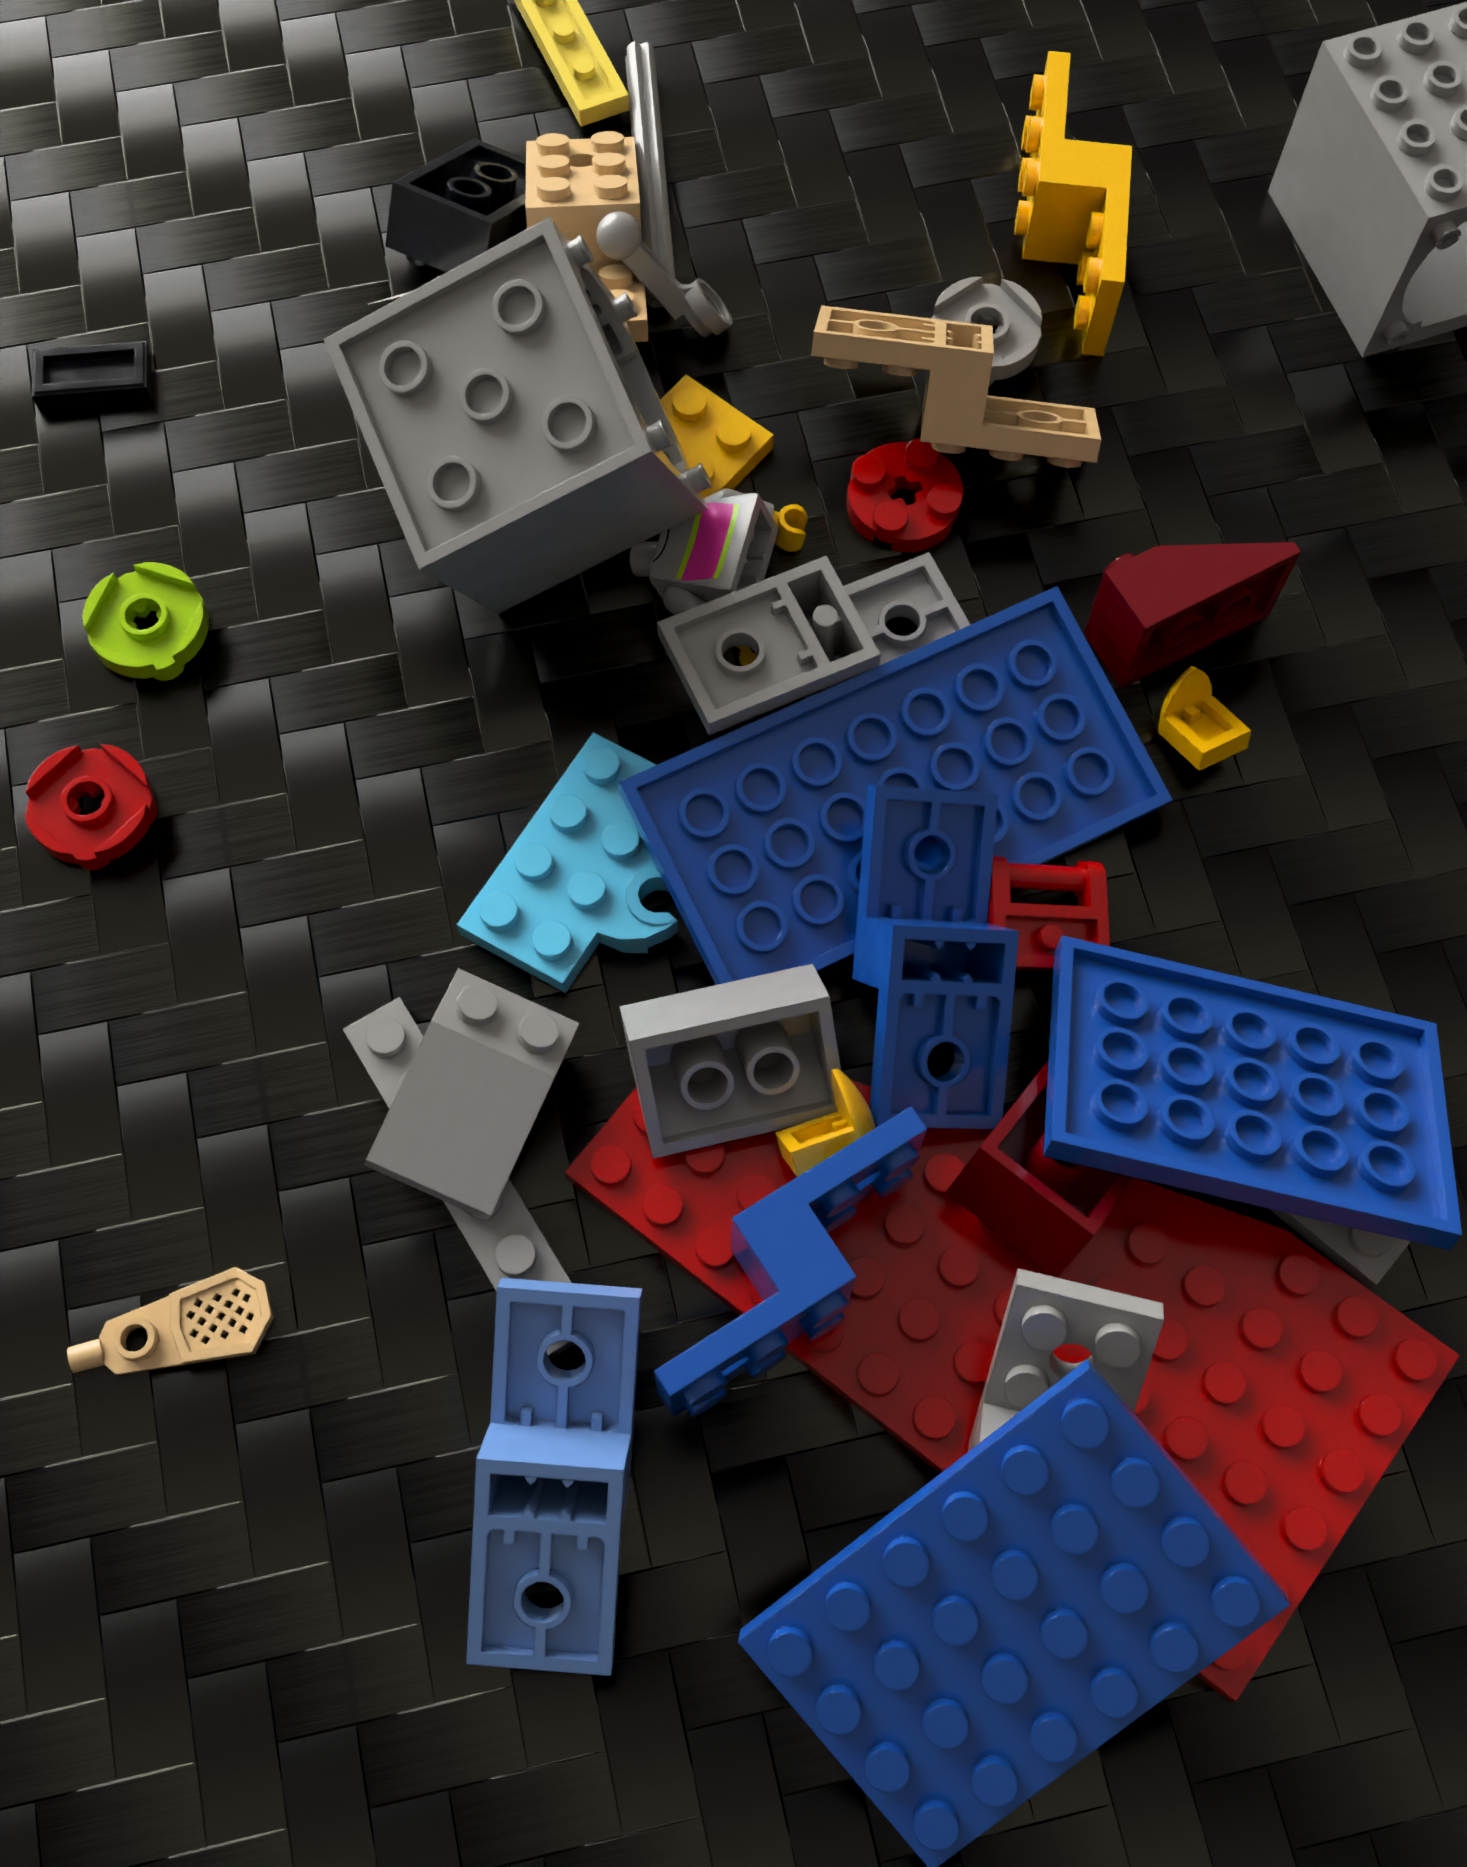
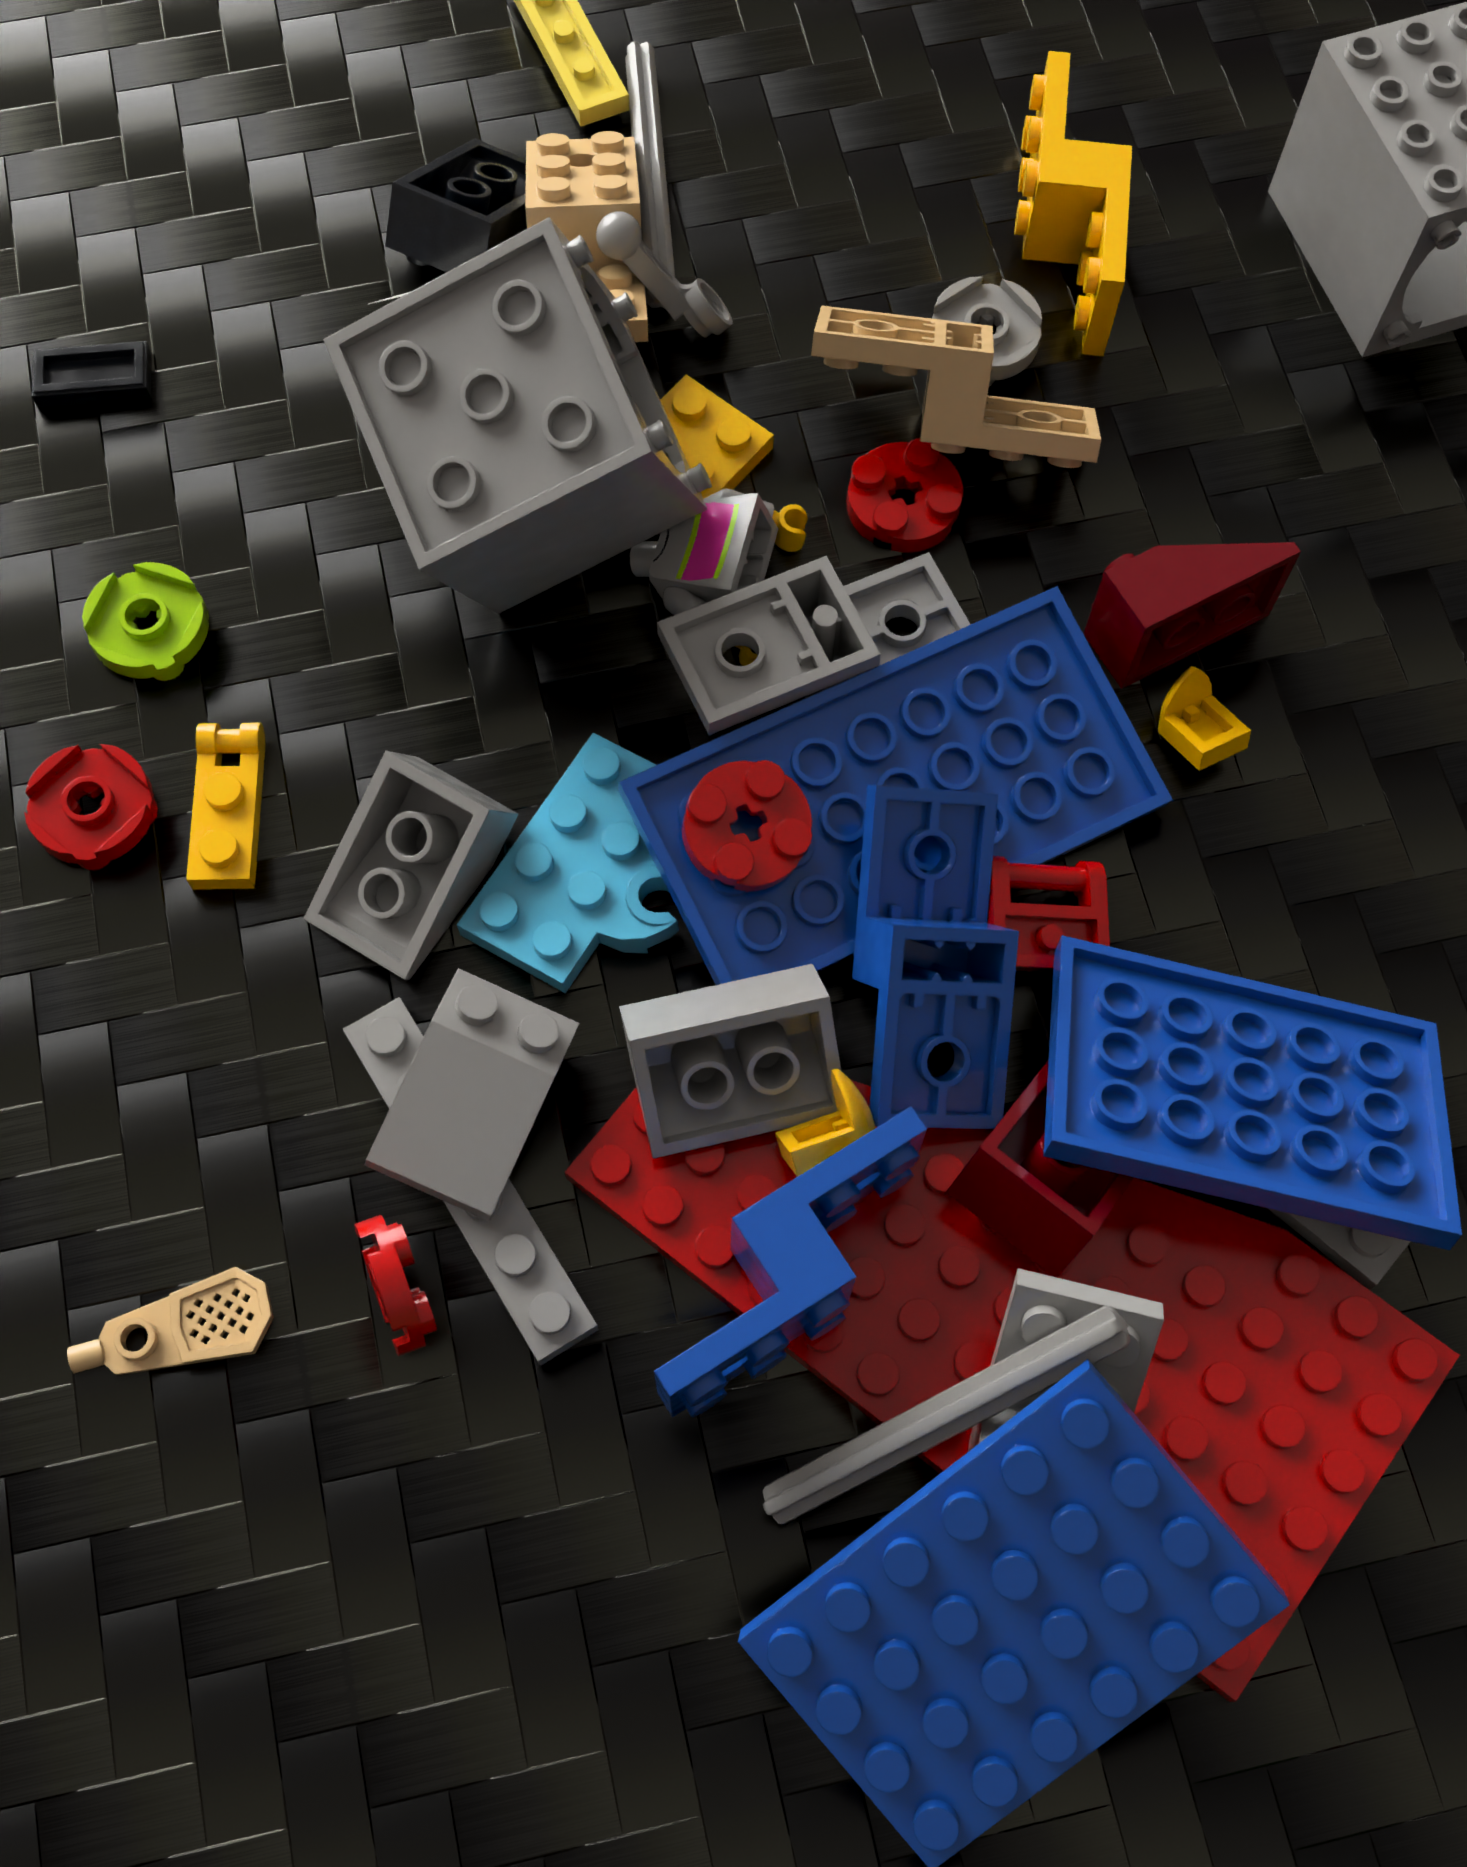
(226, 808): none -> yellow plate
(398, 1303): none -> red plate
(408, 862): none -> light grey slope
(554, 1477): medium blue bracket -> none
(734, 859): none -> red plate
(946, 1414): none -> light grey axle

